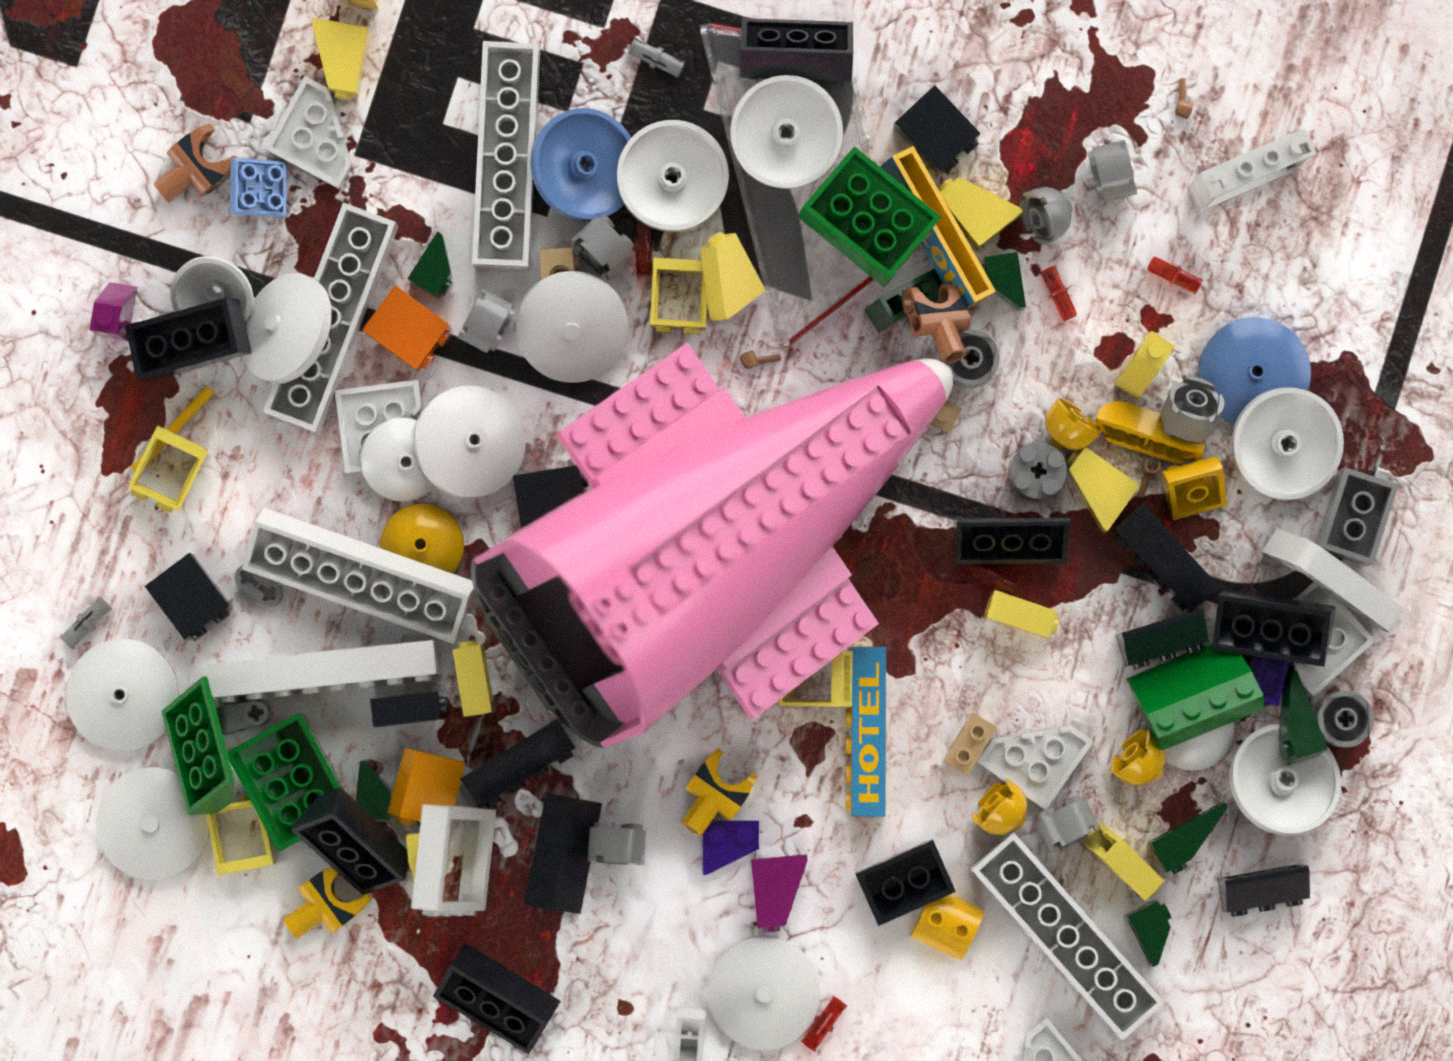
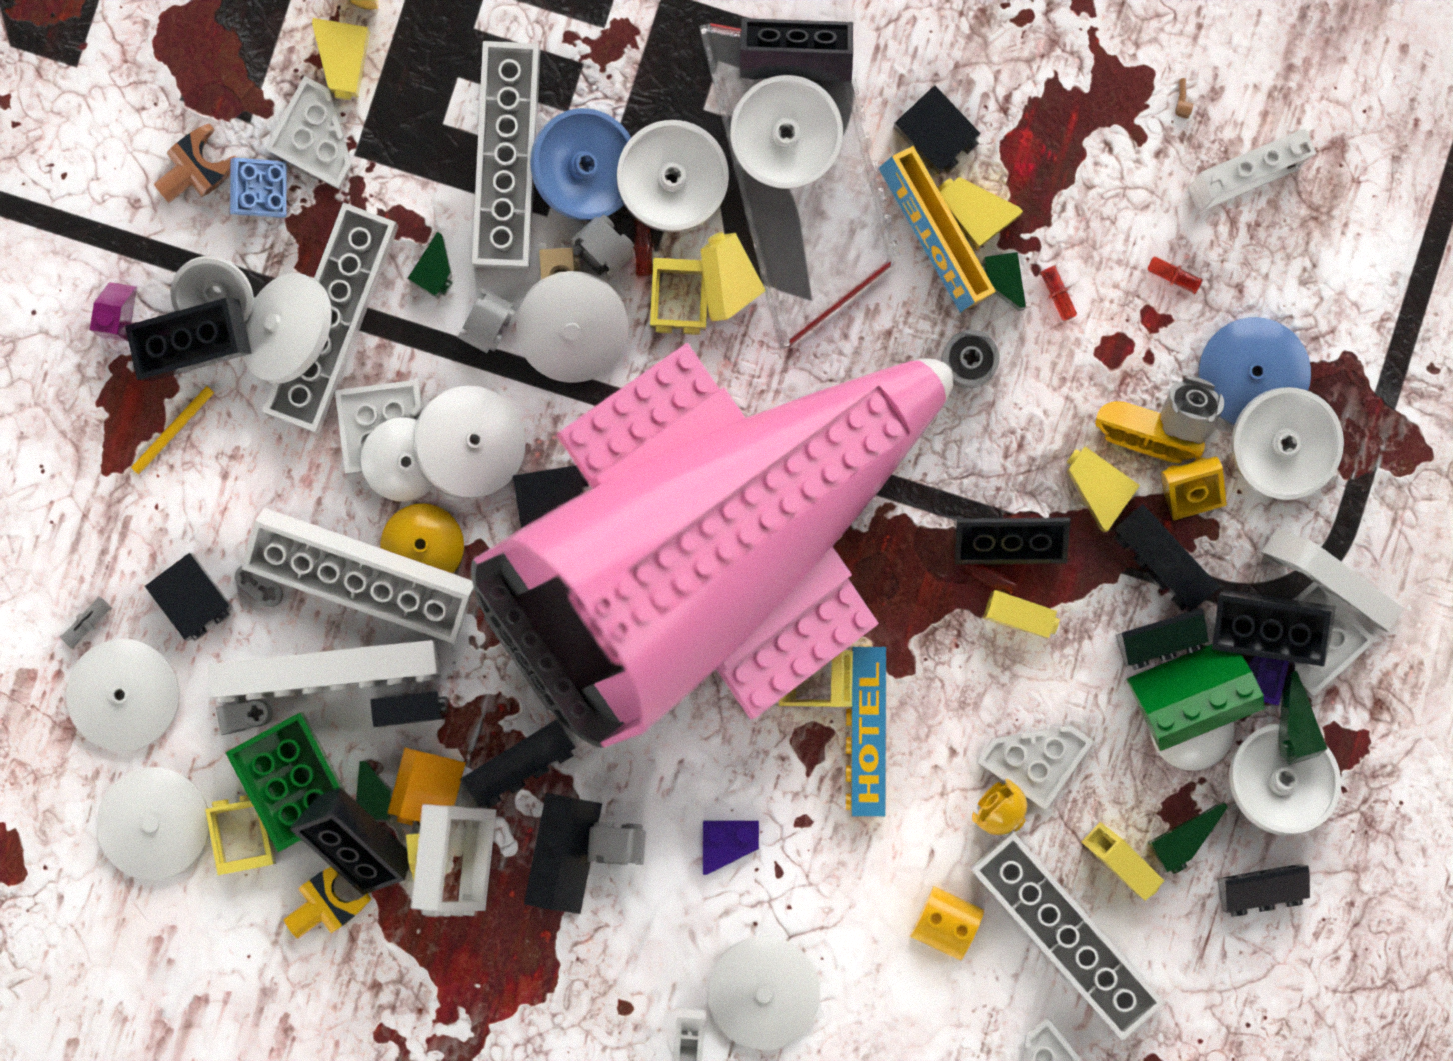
(165, 502): light yellow window -> none
(199, 750): green slope -> none
(407, 329): orange brick -> none
(473, 679): light yellow window -> none
(496, 998): black slope -> none
(656, 57): light grey pin -> none
(714, 795): yellow connector -> none
(750, 360): medium nougat hand -> none
(775, 888): magenta slope -> none
(835, 1007): clear red pin -> none
(869, 216): green slope -> none
(889, 308): dark green slope -> none
(905, 882): black slope -> none
(939, 319): nougat connector -> none
(946, 417): tan plate -> none
(969, 744): tan brick -> none
(1046, 213): light grey cylinder -> none
(1050, 461): light grey brick -> none
(1066, 824): light grey brick -> none
(1069, 427): yellow cylinder -> none
(1114, 171): light grey brick -> none
(1140, 761): yellow cylinder -> none
(1144, 364): light yellow slope -> none
(1147, 477): medium nougat hand -> none
(1150, 929): dark green slope -> none
(1355, 707): light grey brick -> none
(1356, 516): light grey brick -> none

